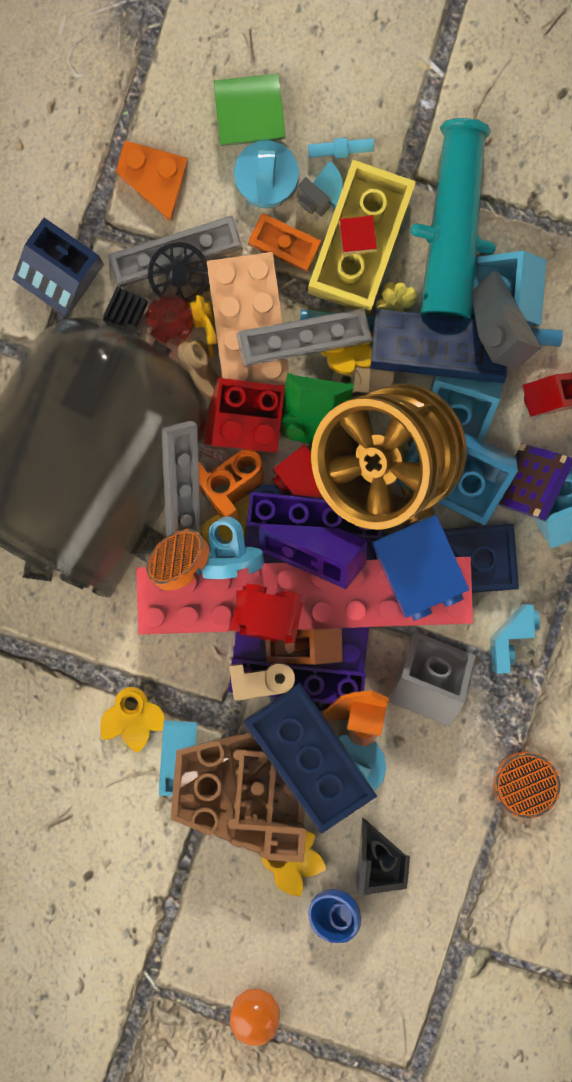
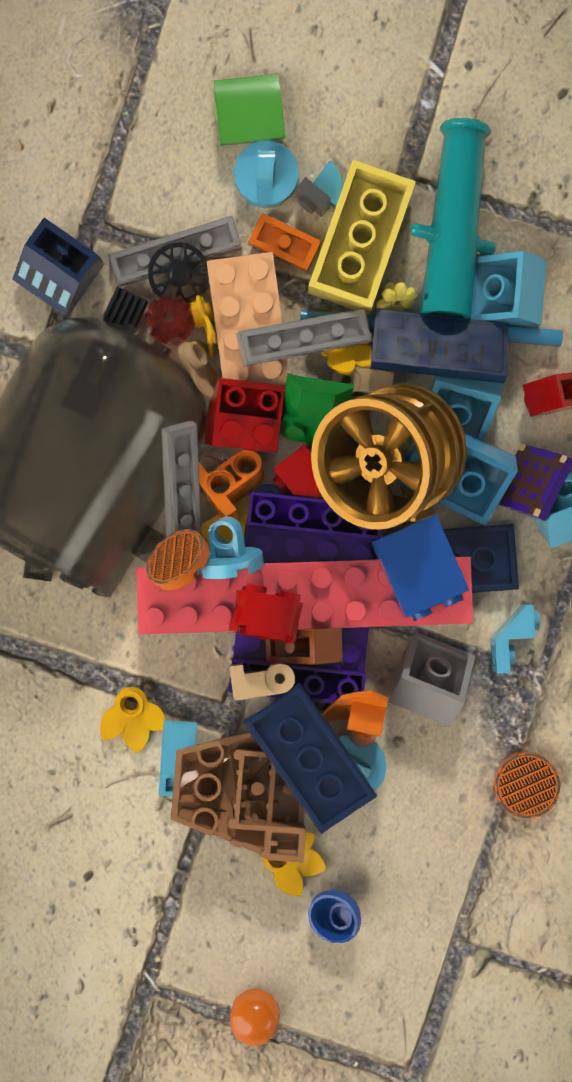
(153, 174): orange wing -> none
(317, 550): dark purple slope -> none
(341, 147): medium azure bar -> none
(358, 235): red tile -> none
(380, 863): black slope -> none
(502, 324): dark grey slope -> none

